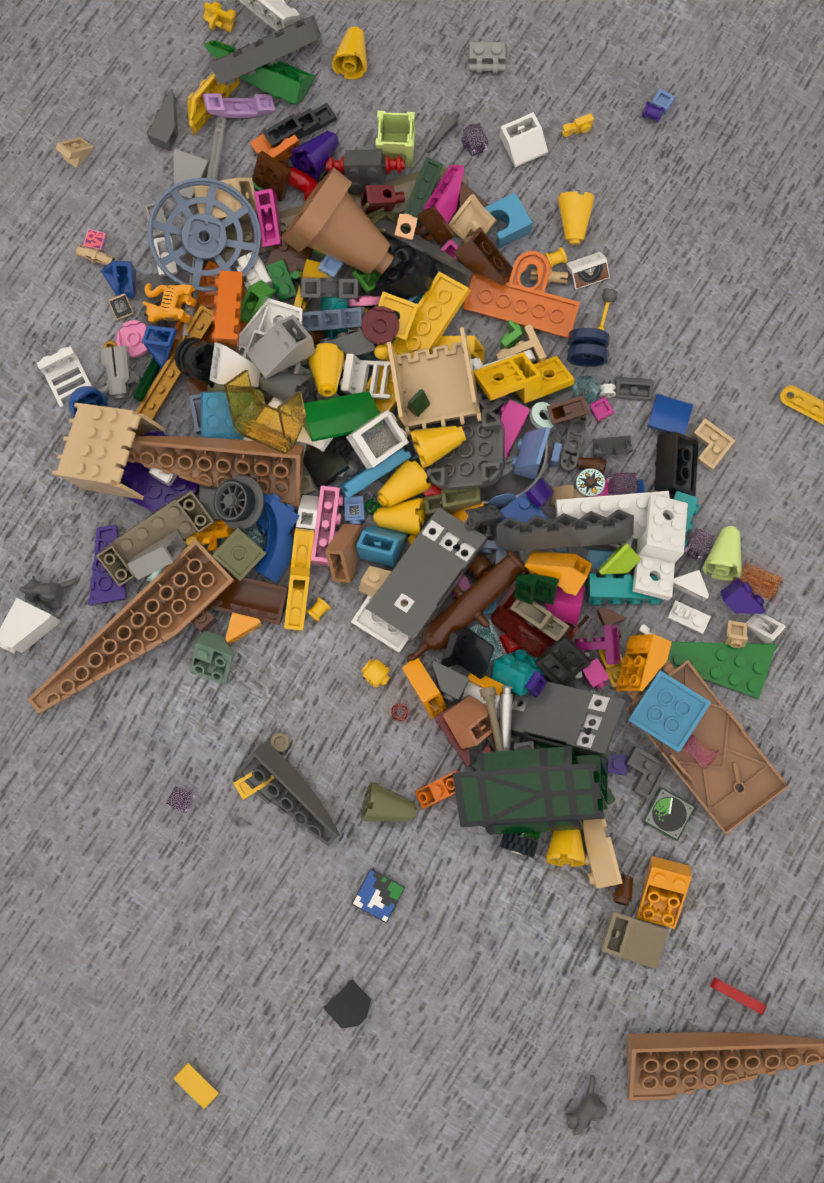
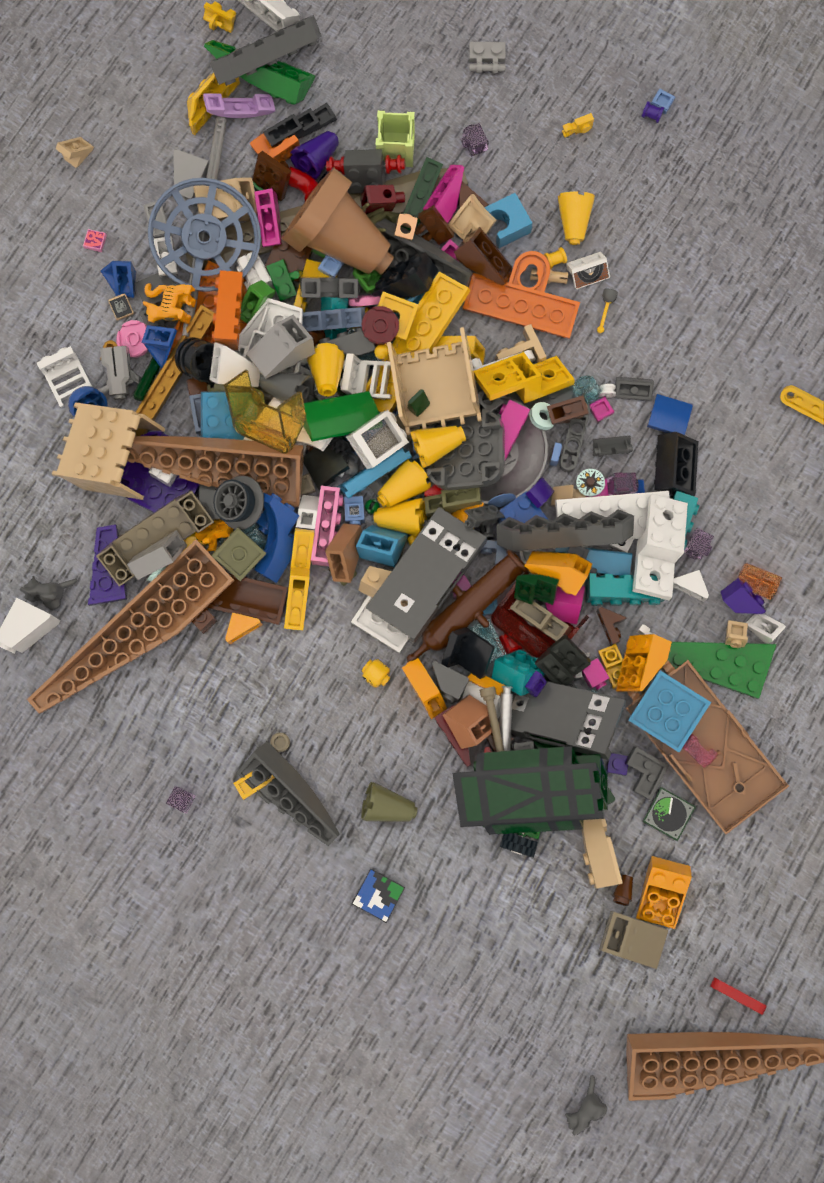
(94, 255): tan pin -> none
(164, 128): dark grey slope -> none
(195, 1085): yellow slope -> none
(212, 657): sand green slope -> none
(318, 609): yellow bush -> none
(349, 1006): black slope -> none
(351, 56): yellow cone -> none
(404, 708): clear red bush -> none
(436, 791): orange slope -> none
(448, 125): dark grey piece -> none
(479, 567): reddish brown head -> none
(510, 339): bright green bracket -> none
(523, 139): white slope -> none
(530, 453): medium blue slope -> none
(566, 848): yellow cone -> none
(588, 347): dark blue wheel -> none
(592, 463): reddish brown cone -> none
(609, 642): magenta bracket -> none
(620, 561): lime slope -> none
(688, 617): white plate -> none
(717, 443): tan plate -> none
(725, 556): yellowish green cone -> none

